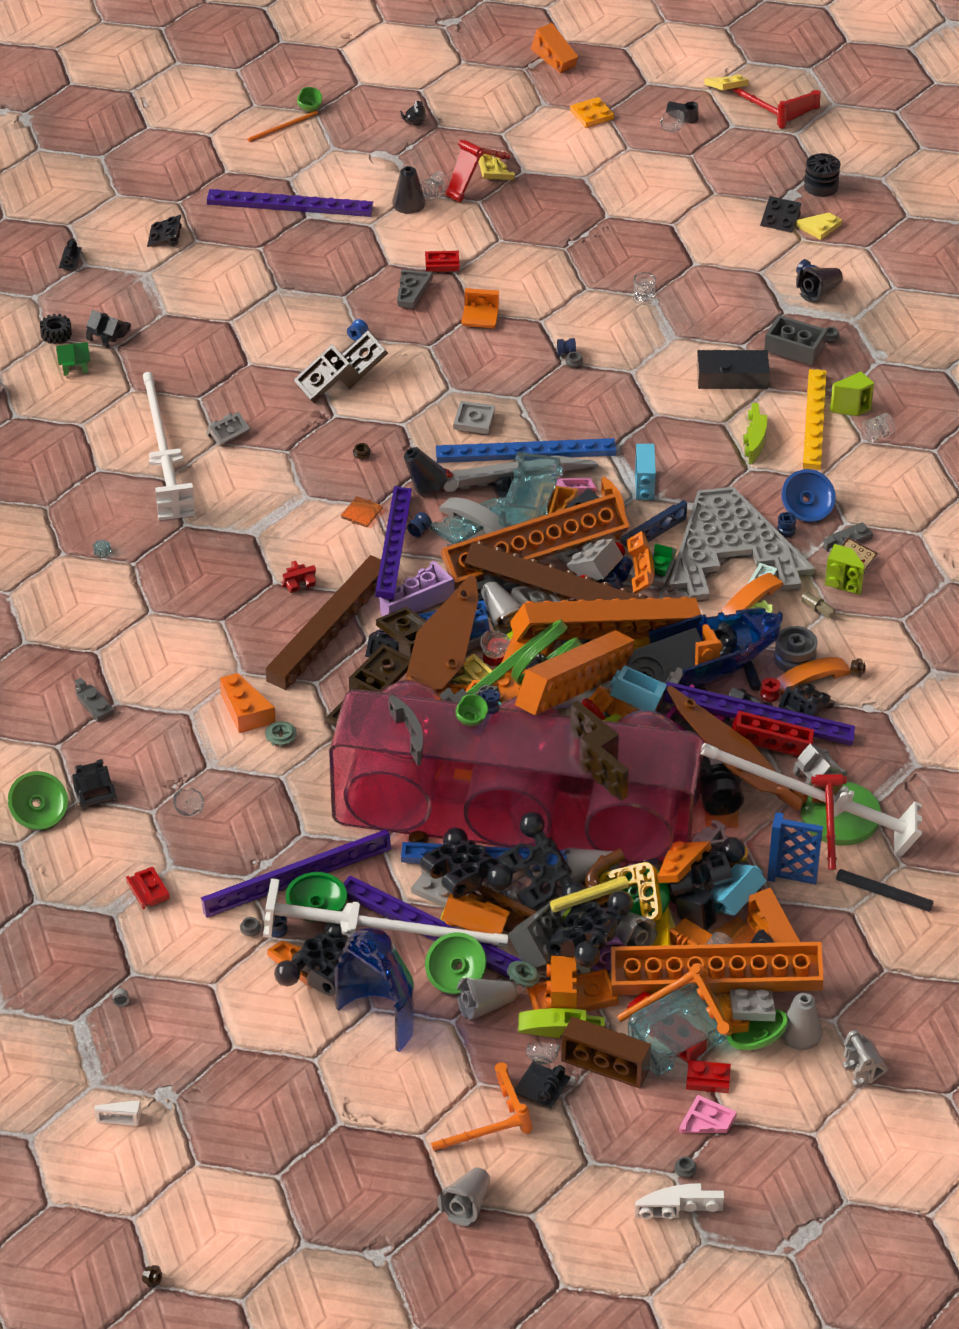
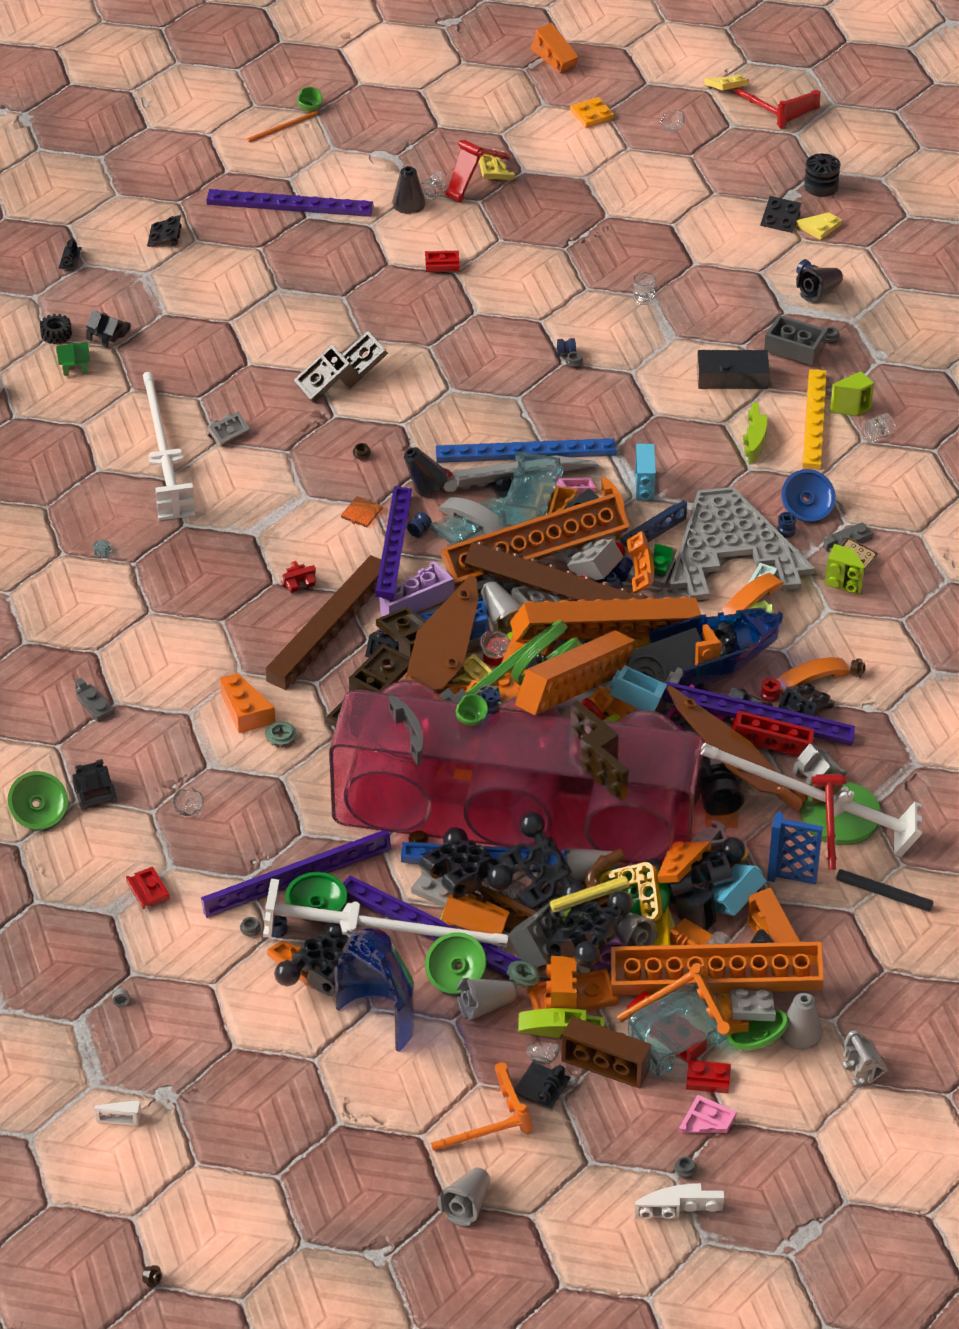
(357, 329): blue wheel -> none
(412, 287): dark grey wing -> none
(415, 114): black hair -> none
(474, 417): light grey plate -> none
(480, 308): orange bracket -> none
(689, 109): black piece -> none
(737, 931): clear orange piece -> none
(752, 676): black axle -> none
(794, 647): dark grey wheel -> none
(818, 604): dark tan axle -> none

